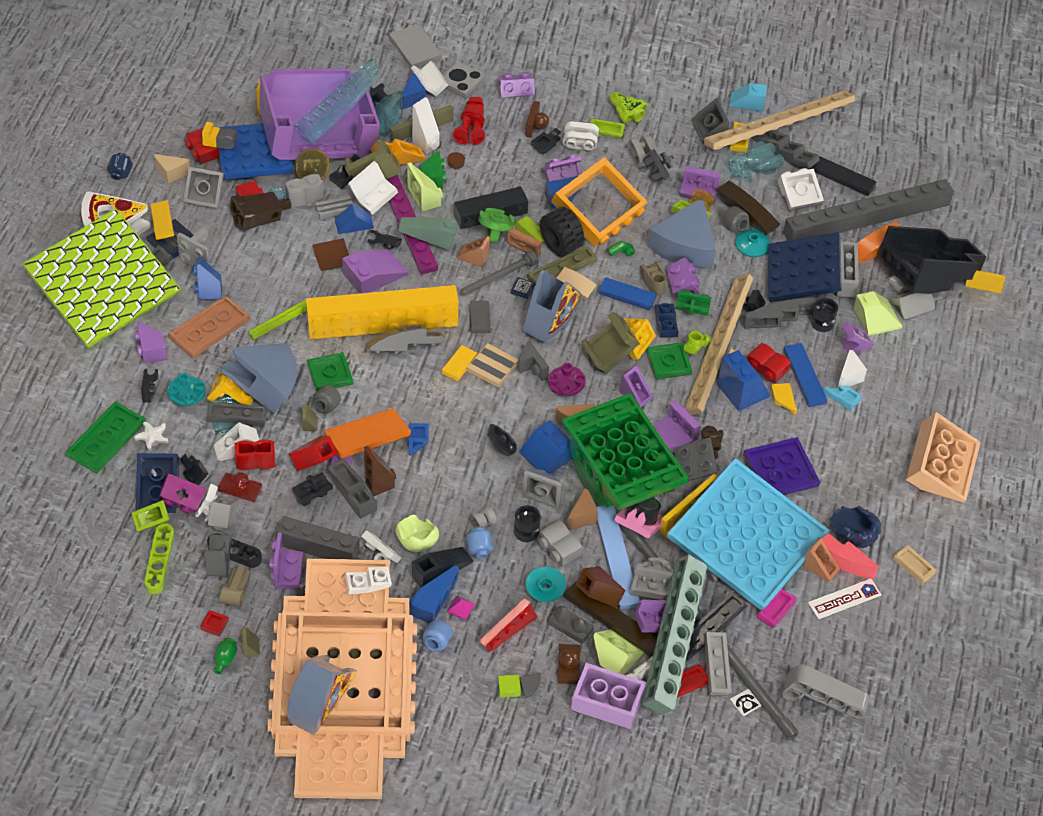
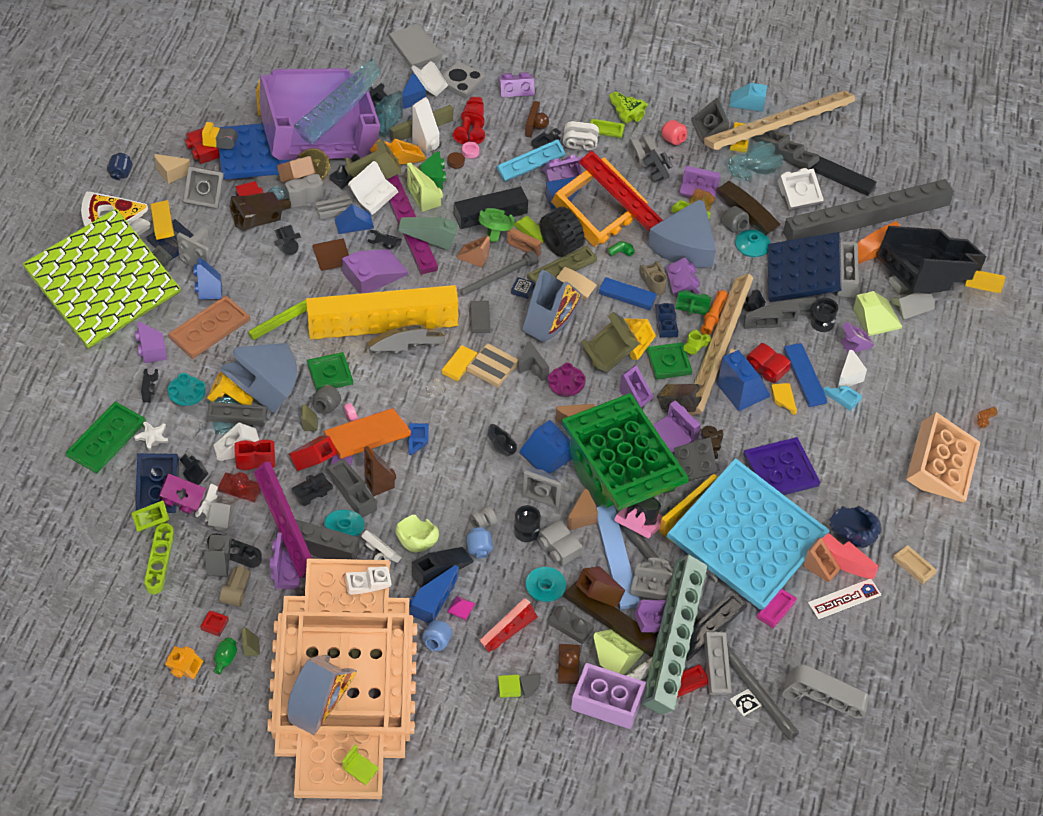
(183, 662): none -> light orange brick
(283, 517): none -> magenta plate
(287, 238): none -> black hips
(296, 169): none -> slope
(345, 522): none -> teal dish
(350, 412): none -> bright pink tile
(359, 766): none -> lime bracket
(470, 150): none -> bright pink tile
(530, 160): none -> medium azure tile
(620, 190): none -> red tile
(674, 132): none -> coral head
(683, 393): none -> clear smoke hinge
(711, 318): none -> orange pin
(984, 415): none -> clear orange arm

